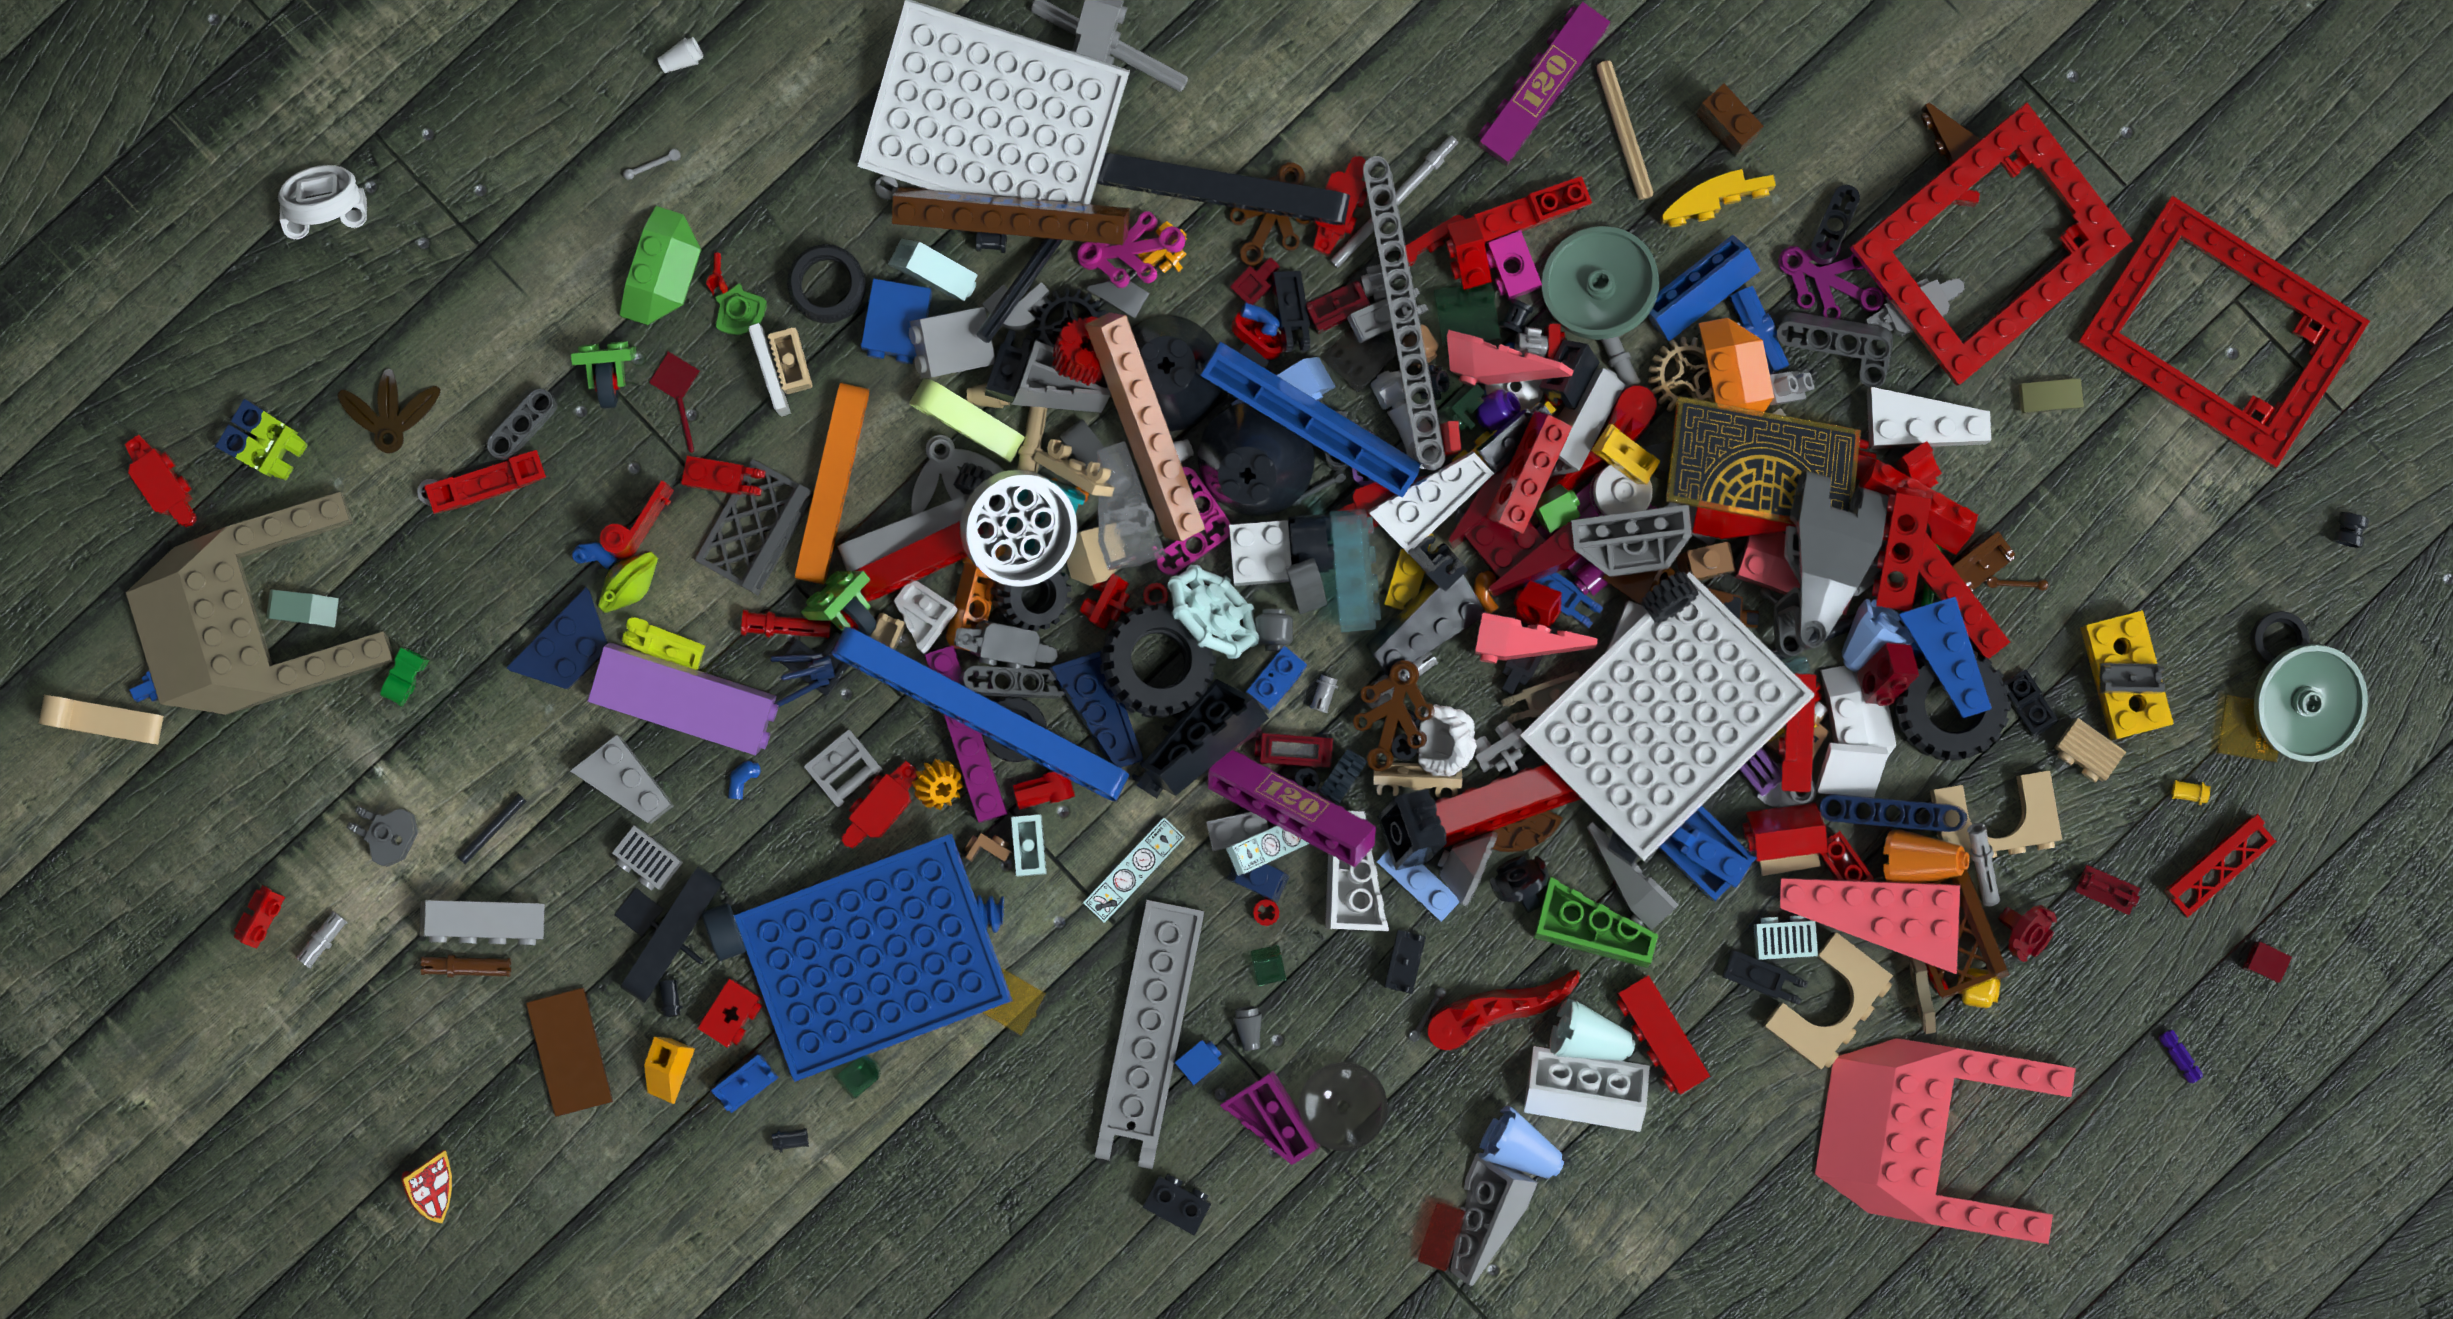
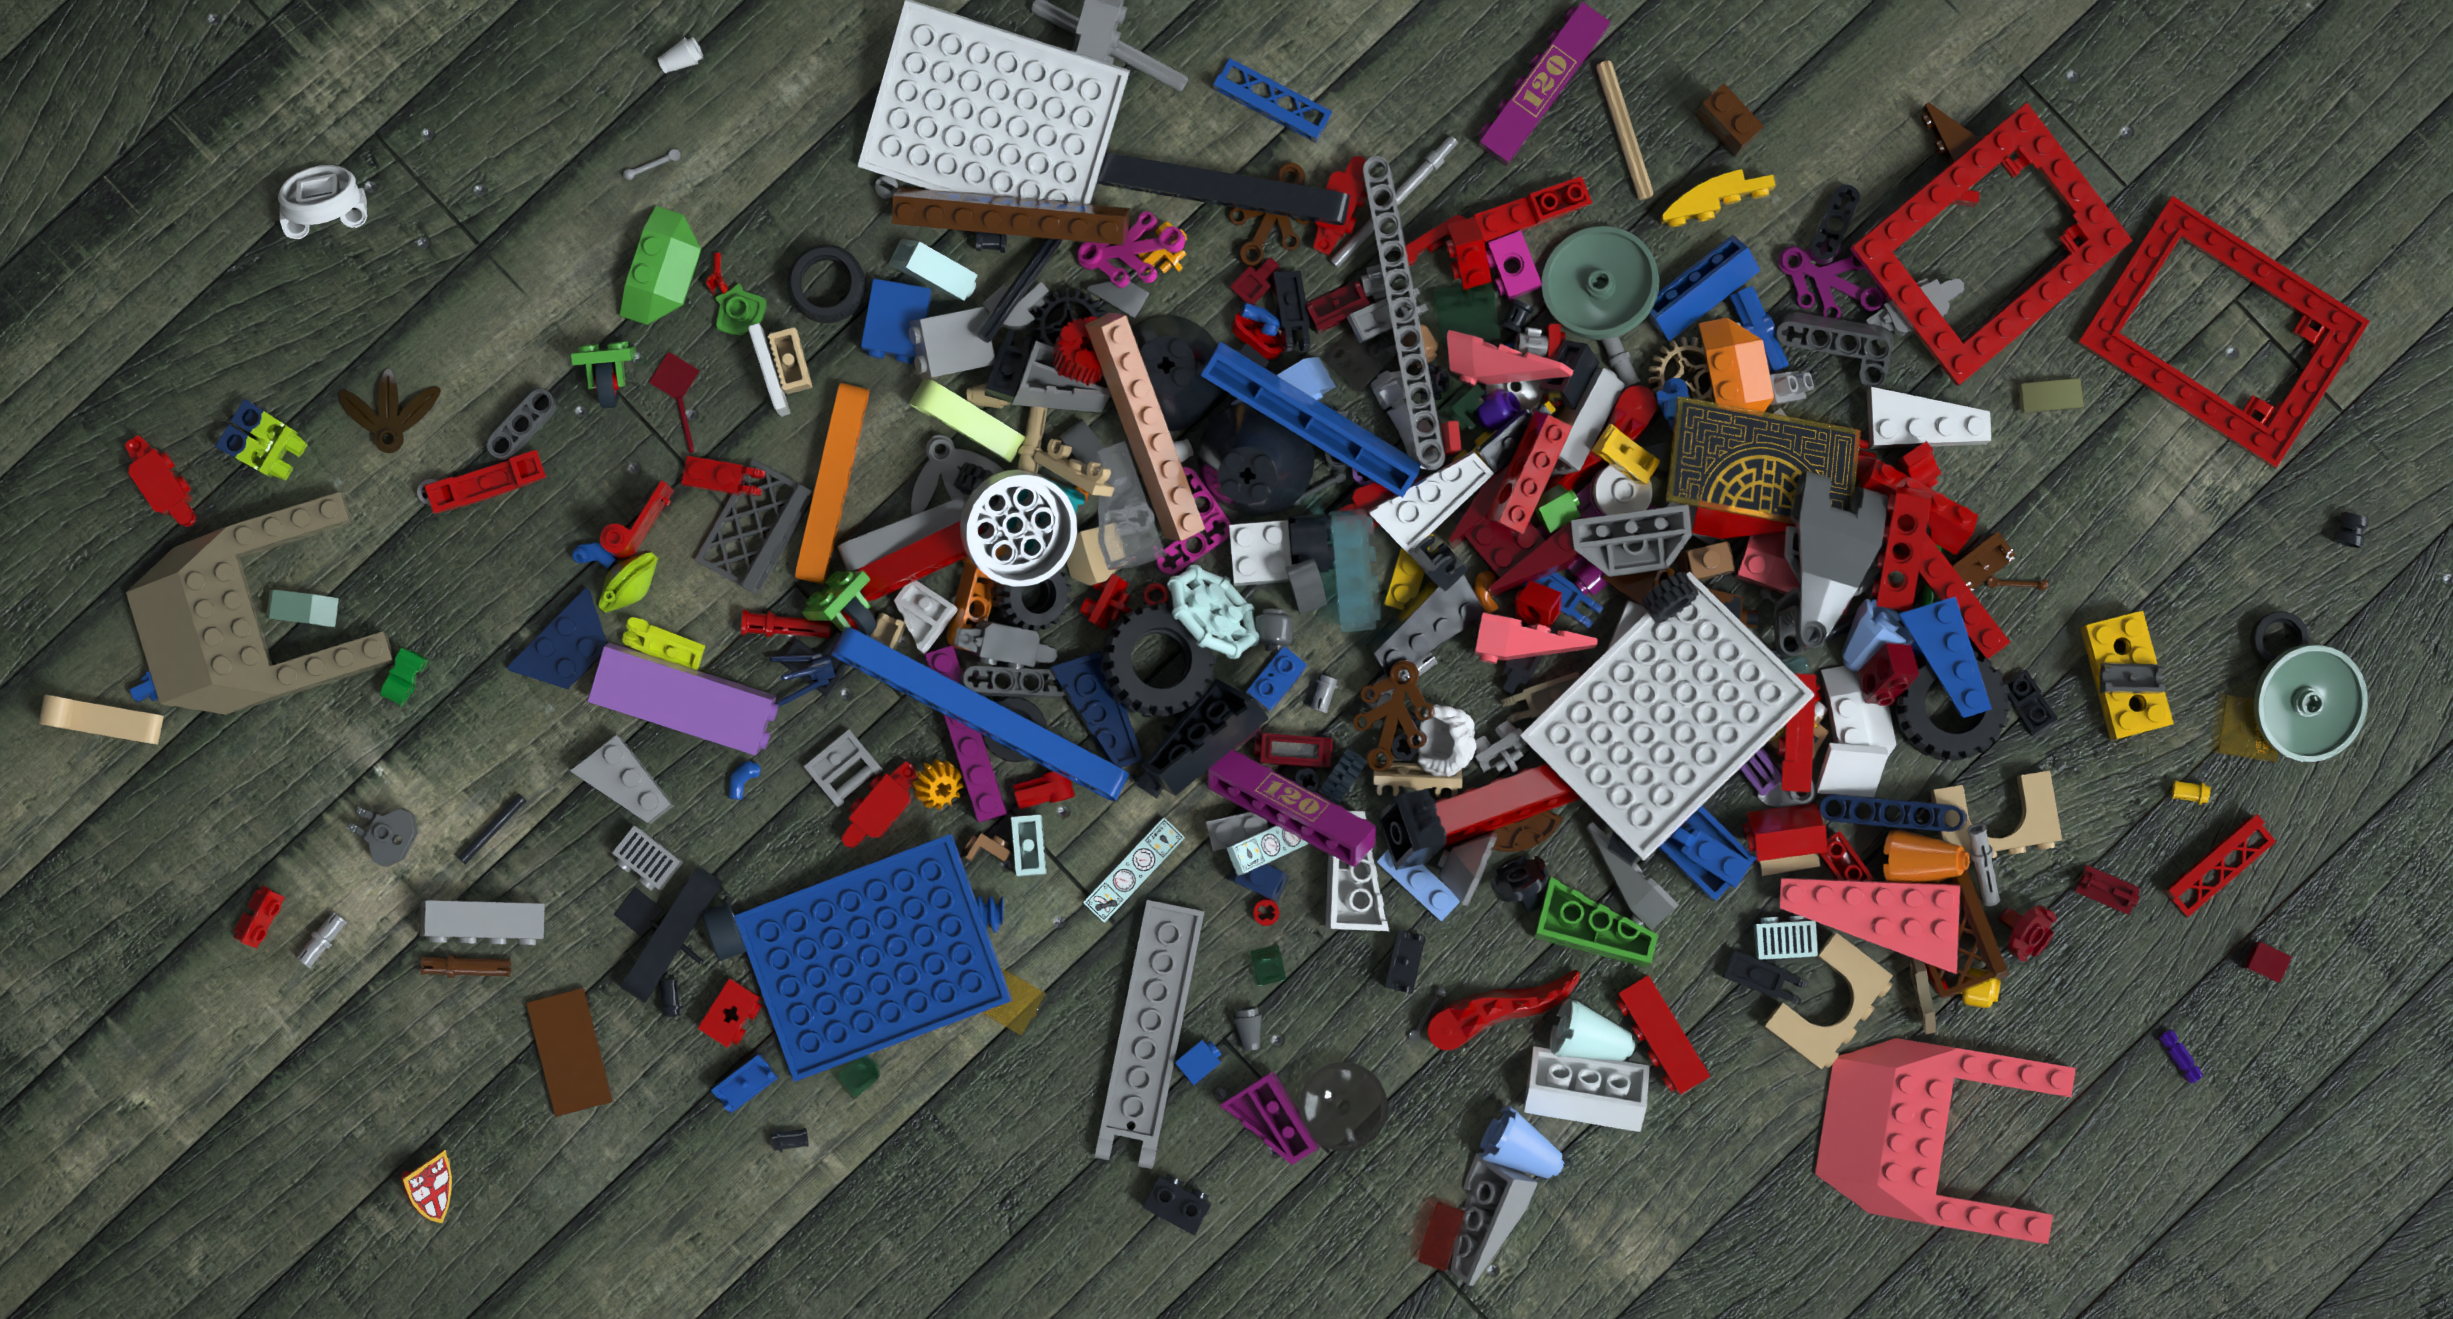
(666, 1067): light orange slope -> none
(1267, 108): none -> blue fence
(1668, 396): none -> blue hips
(2089, 750): tan brick -> none

